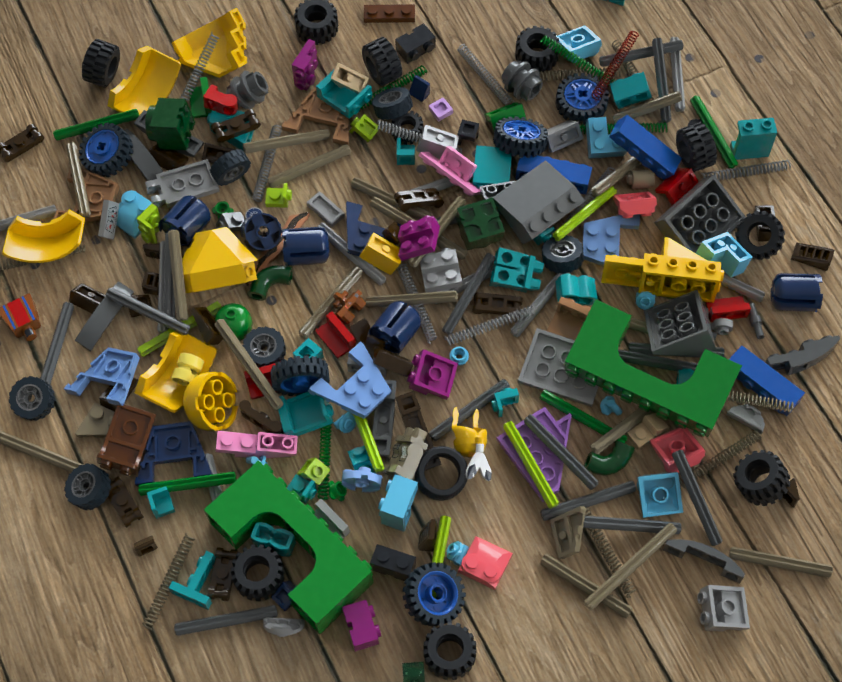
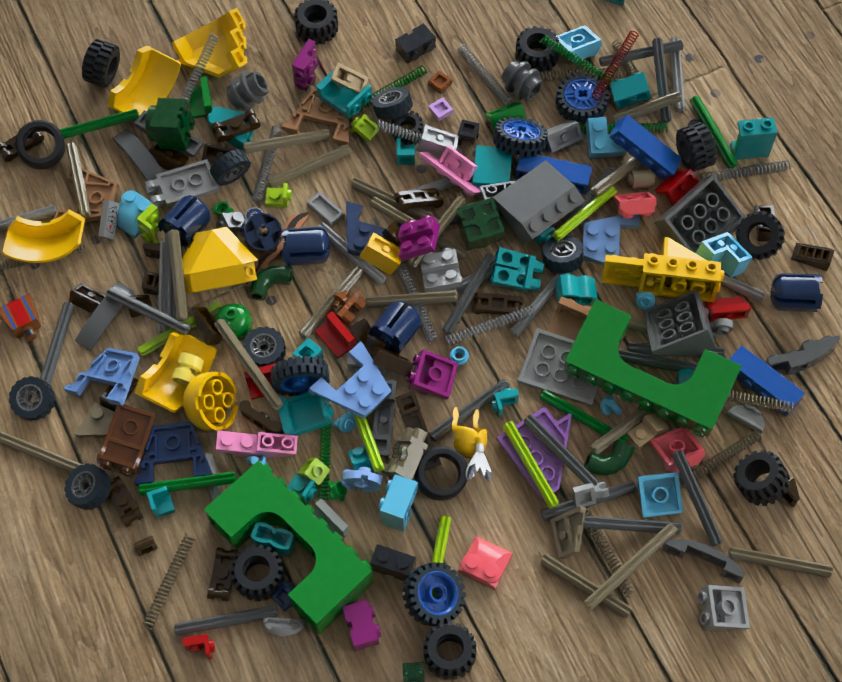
(38, 126): none -> black tyre
(106, 150): wheel -> none
(196, 582): teal bracket -> none
(196, 643): none -> red bracket
(219, 101): red leg -> none
(382, 61): black tyre -> none
(389, 13): reddish brown plate -> none
(419, 88): dark blue slope -> none
(427, 537): dark brown slope -> none
(440, 82): none -> dark orange tile
(456, 552): medium azure plate -> none
(587, 494): none -> light grey plate
(756, 322): dark grey bar -> none

